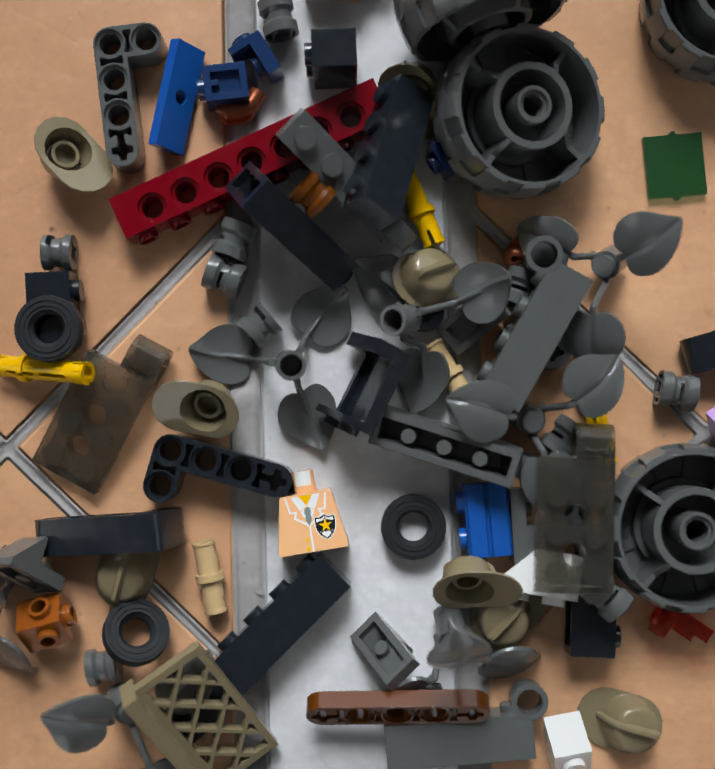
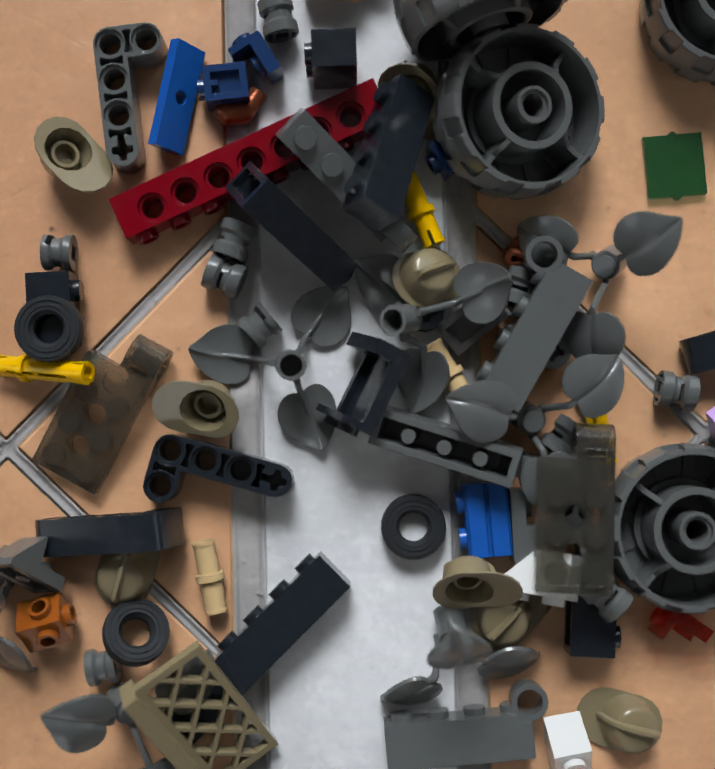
(309, 518): light nougat torso -> none
(312, 195): reddish brown wheel -> none
(385, 650): dark grey slope -> none
(397, 707): reddish brown beam -> none

